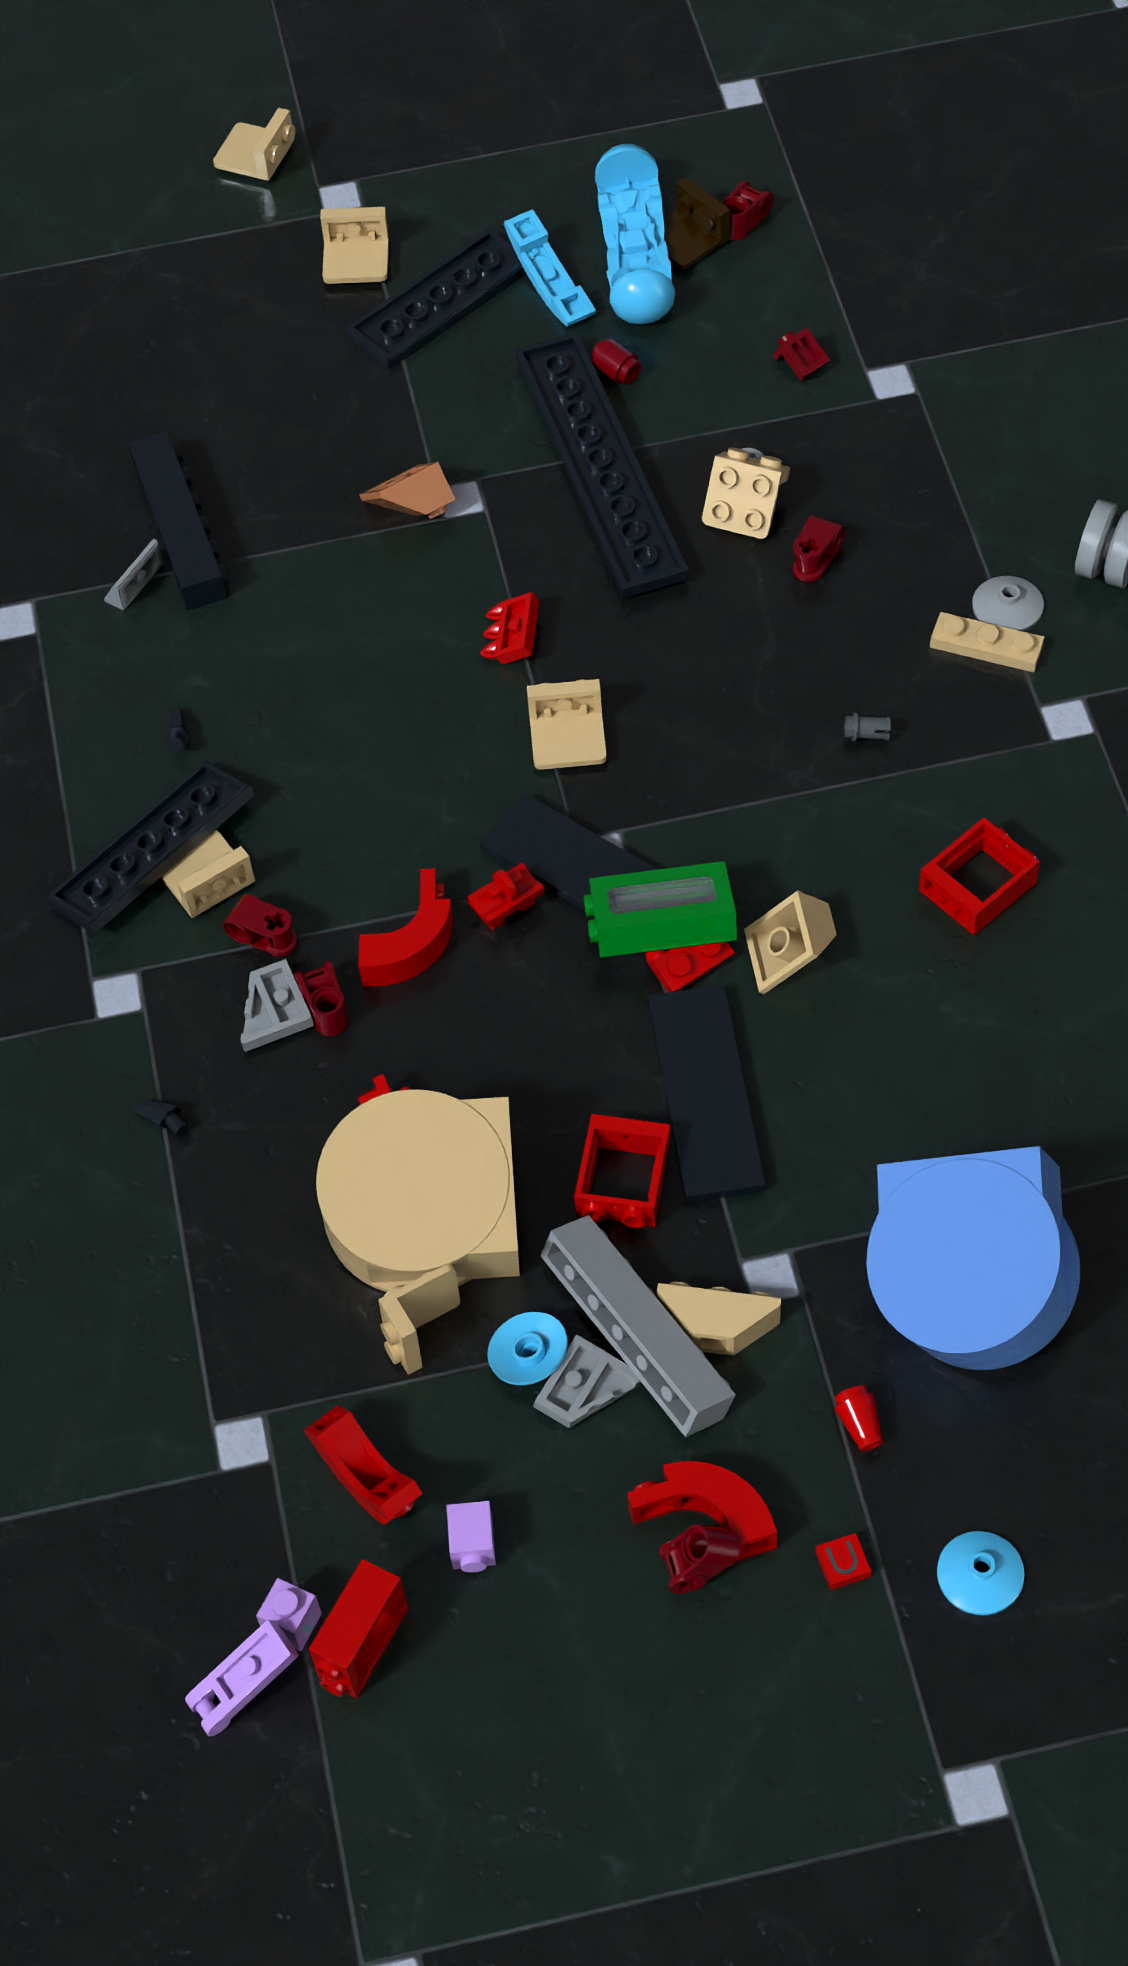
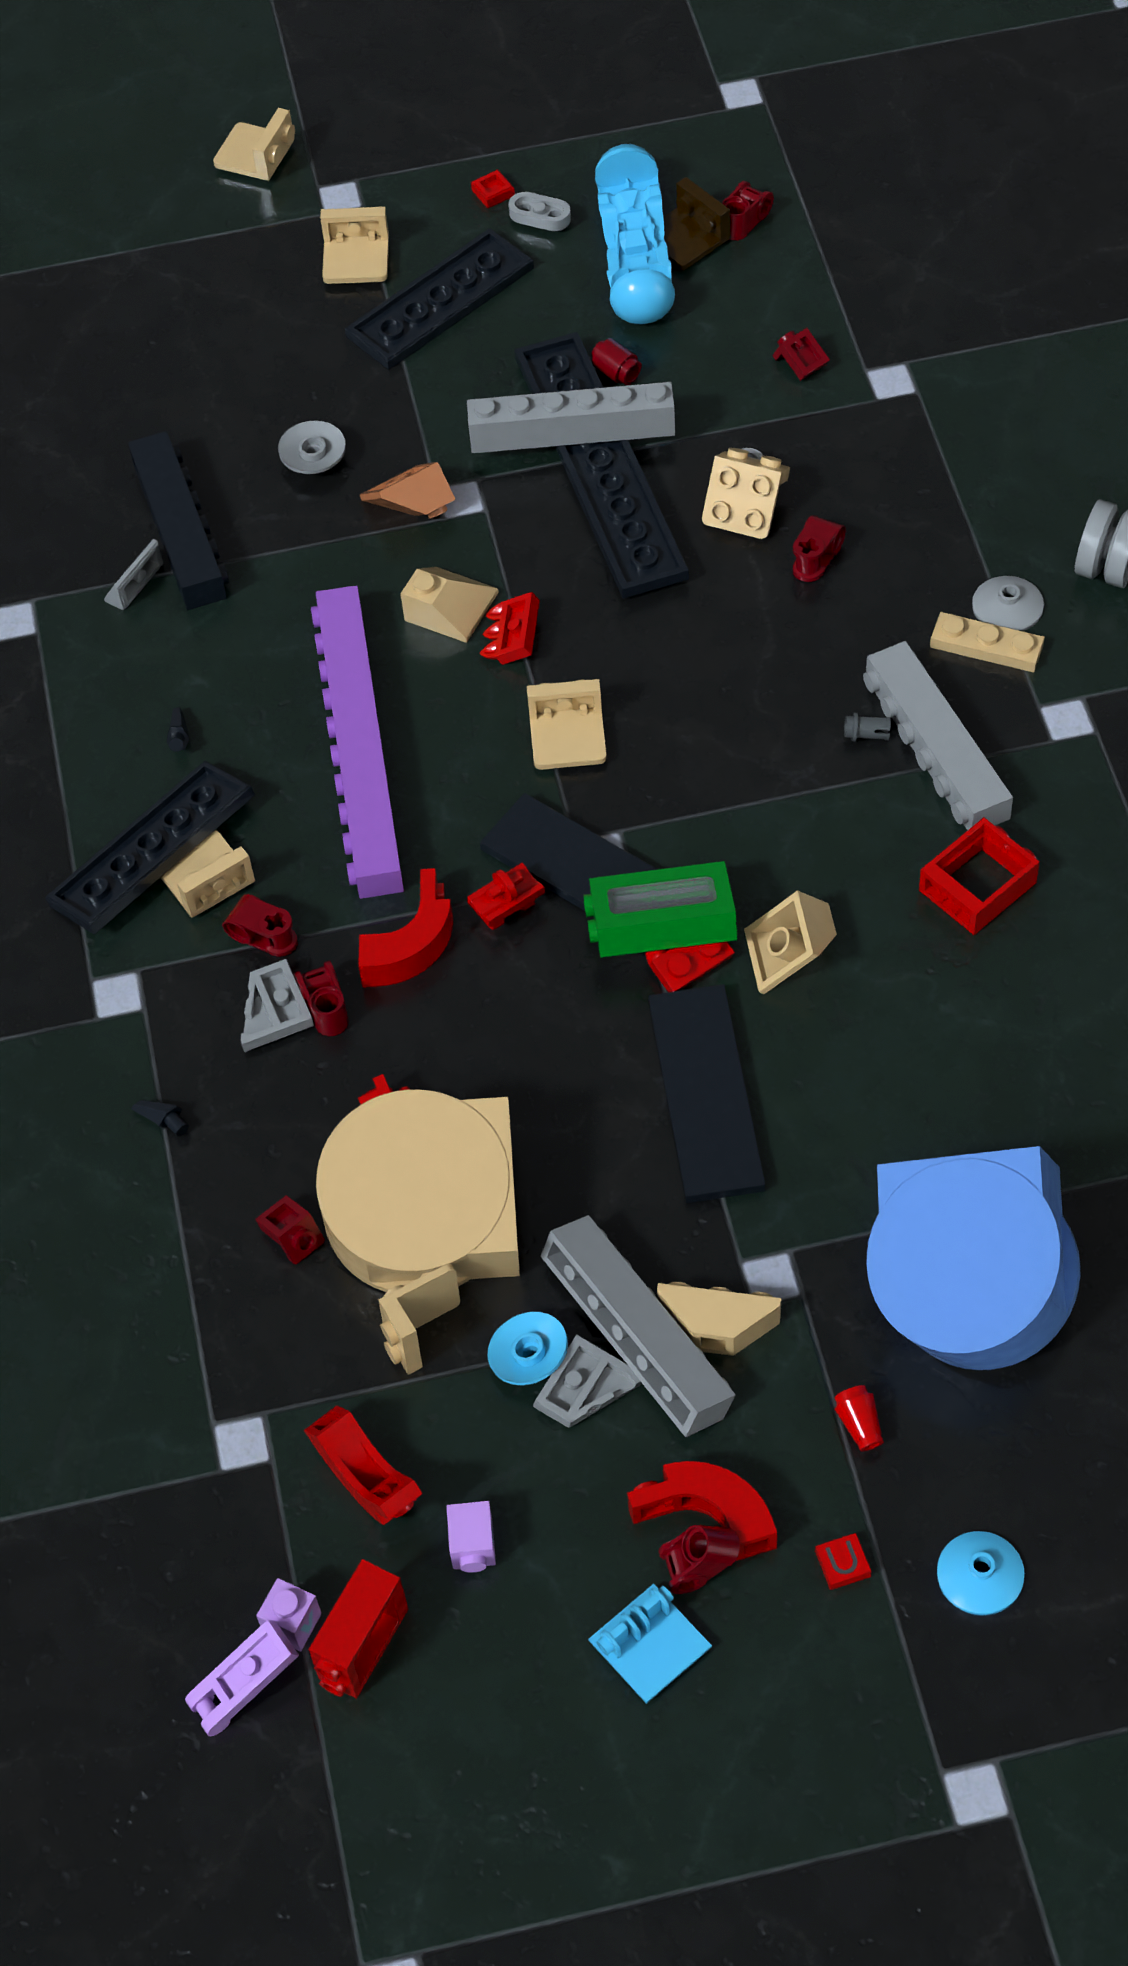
(291, 1228): none -> dark red bracket
(311, 447): none -> light grey dish
(358, 745): none -> medium lavender brick
(446, 602): none -> tan slope
(492, 188): none -> red tile
(539, 211): none -> light grey plate
(546, 271): medium azure slope -> none
(571, 417): none -> light grey brick
(625, 1136): red window -> none
(650, 1642): none -> medium azure hinge
(937, 737): none -> light grey brick

